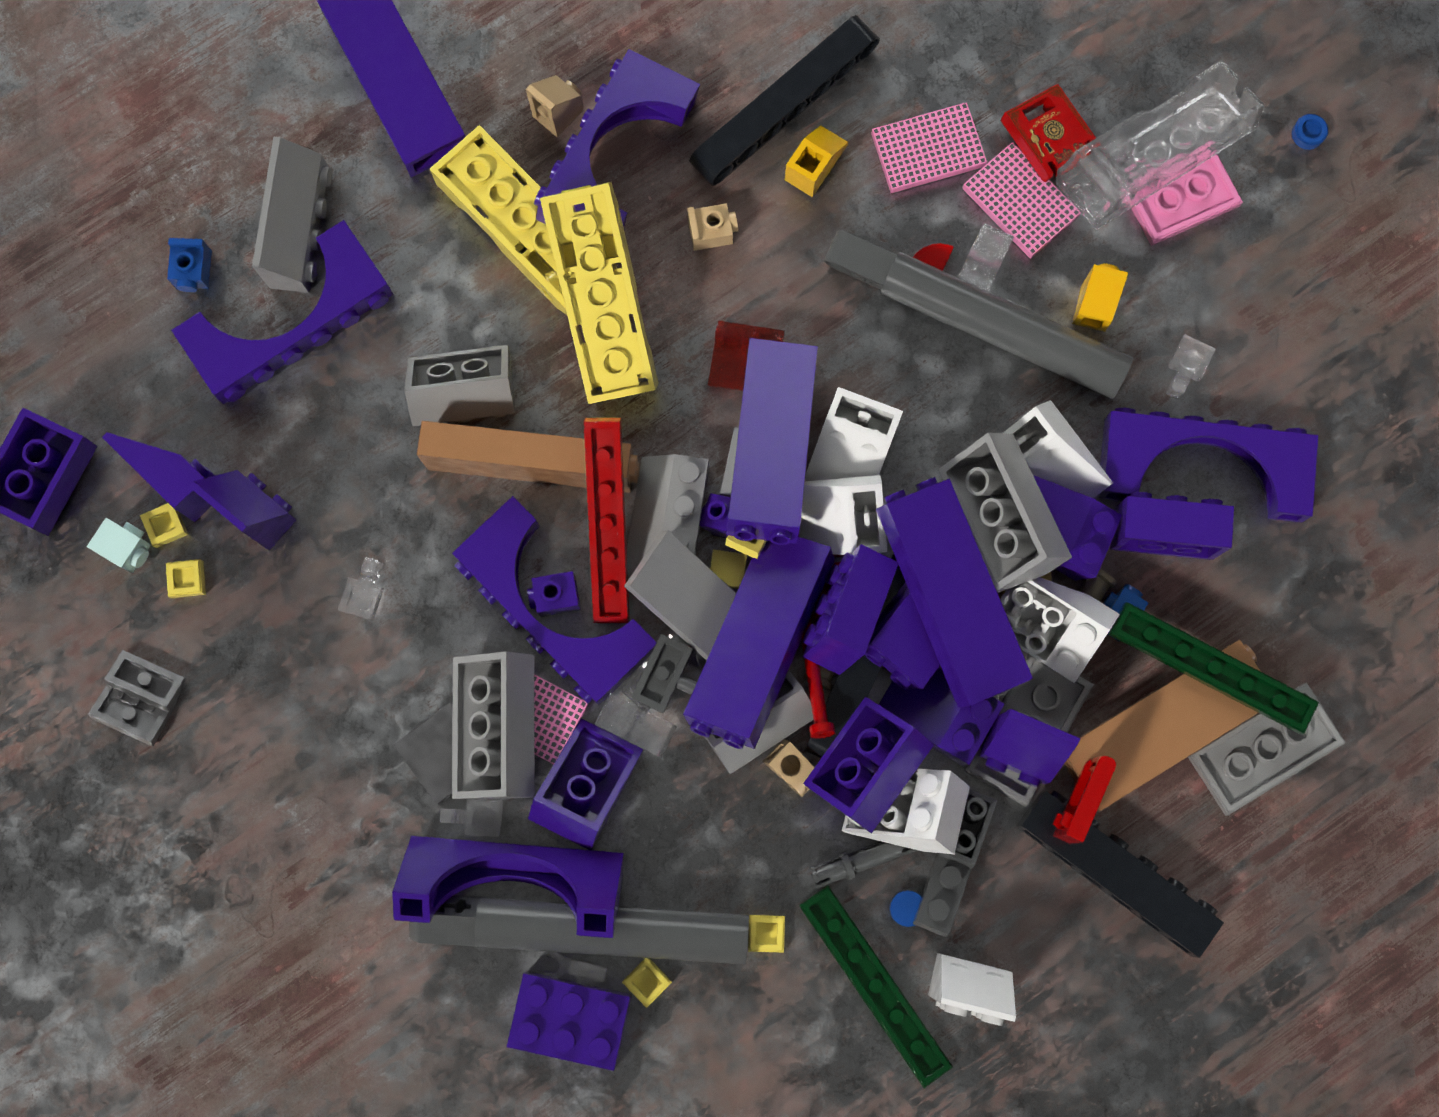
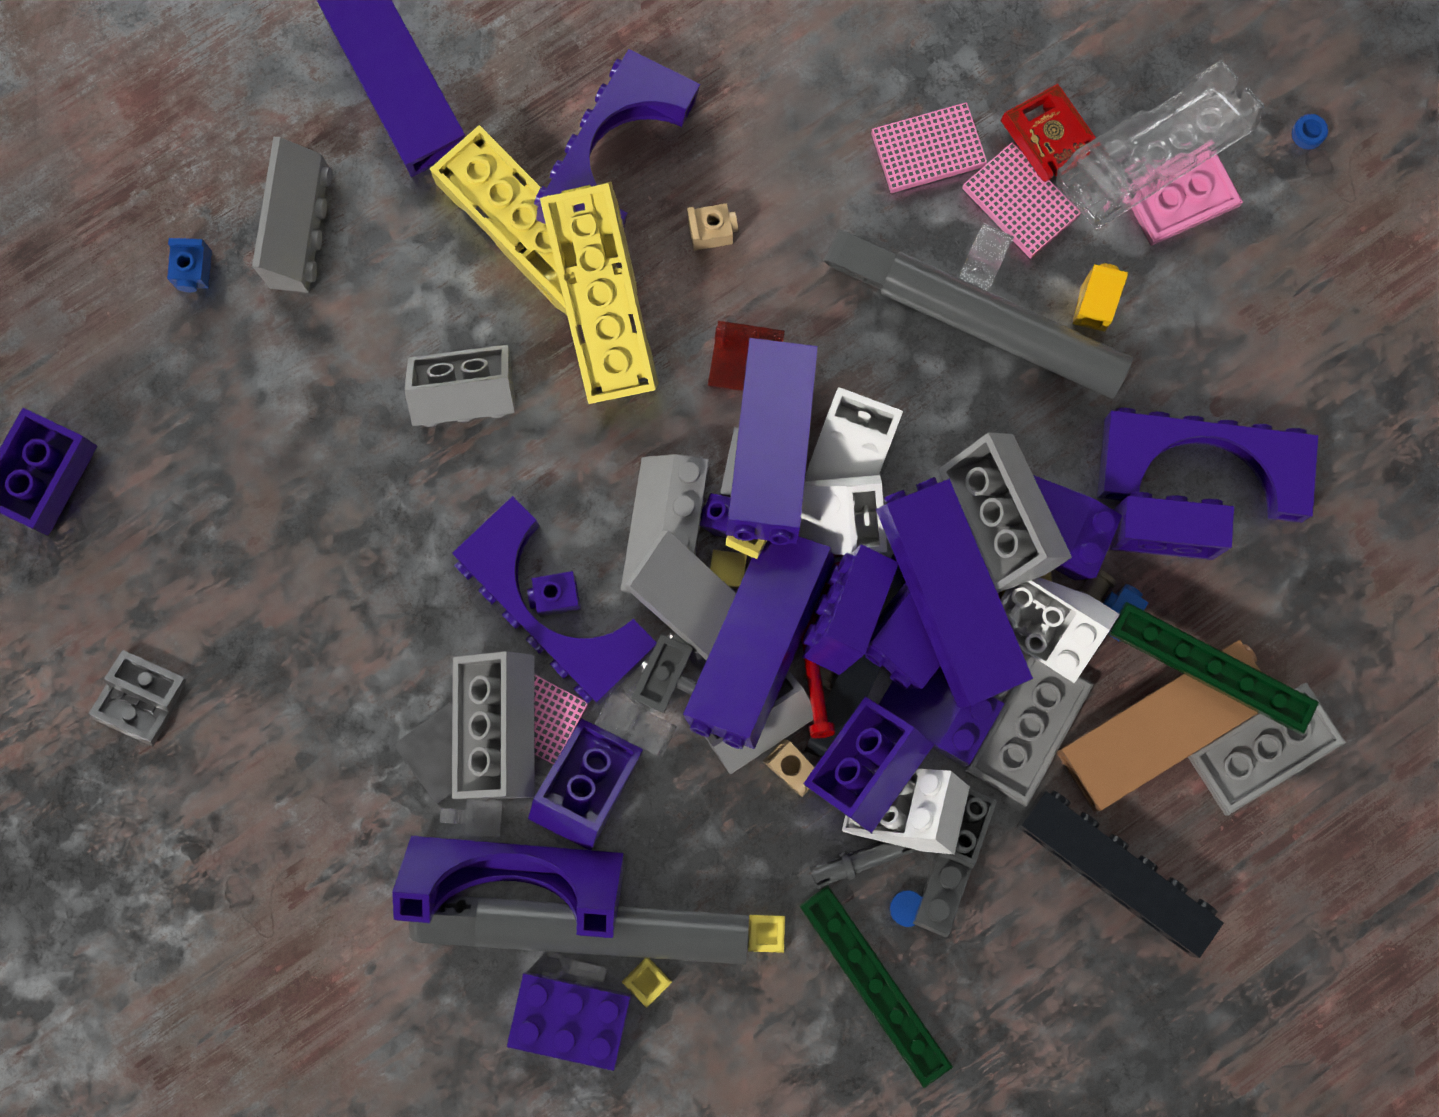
(120, 544): light aqua brick -> none
(163, 525): light yellow tile -> none
(166, 472): dark purple slope -> none
(185, 578): light yellow tile -> none
(235, 364): dark purple arch -> none
(247, 506): dark purple slope -> none
(362, 595): clear plate -> none
(511, 454): medium nougat brick -> none
(554, 103): tan slope -> none
(606, 519): red plate -> none
(784, 100): black beam -> none
(814, 160): yellow slope -> none
(935, 255): red tile -> none
(975, 987): white slope -> none
(1027, 747): dark purple slope -> none
(1057, 451): white slope -> none
(1084, 800): red container -> none
(1190, 363): clear plate -> none

